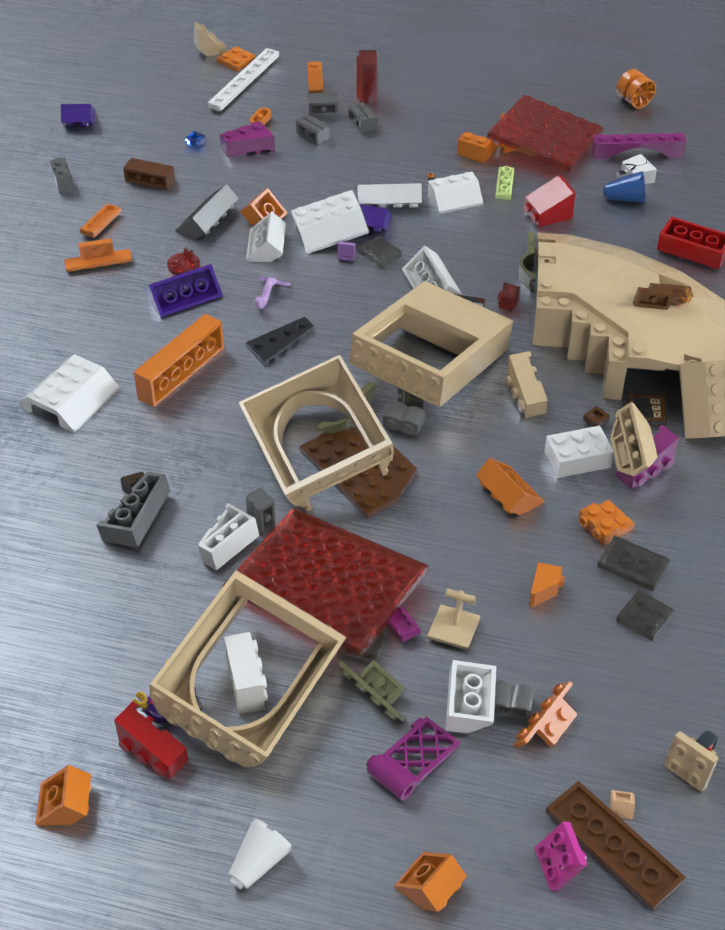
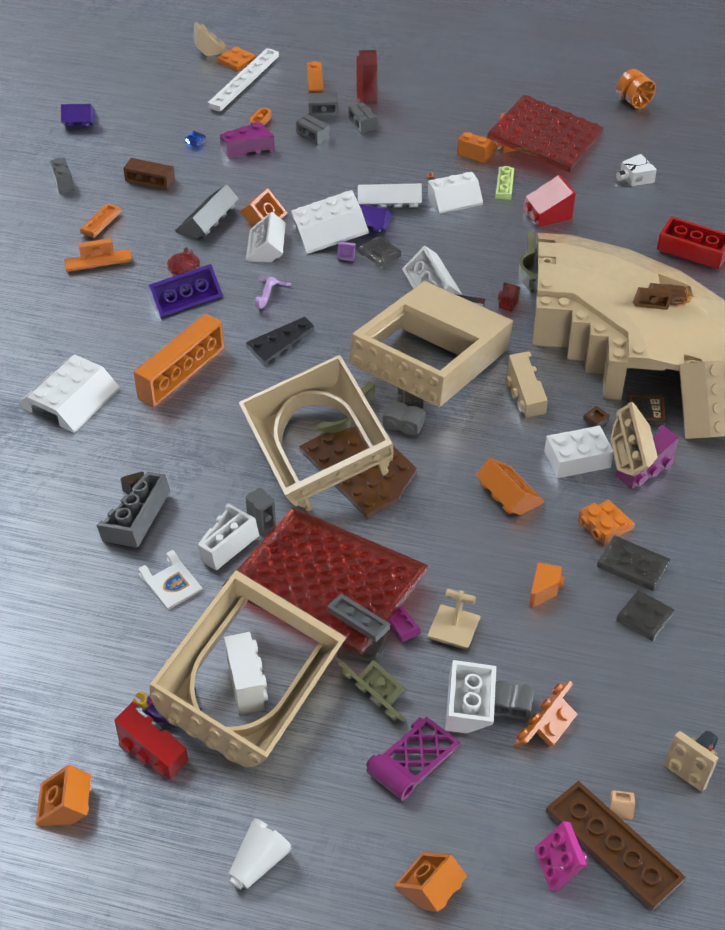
(173, 583): none -> white flag
(358, 617): none -> dark grey plate
(607, 146): magenta arch -> none
(627, 188): blue cone -> none

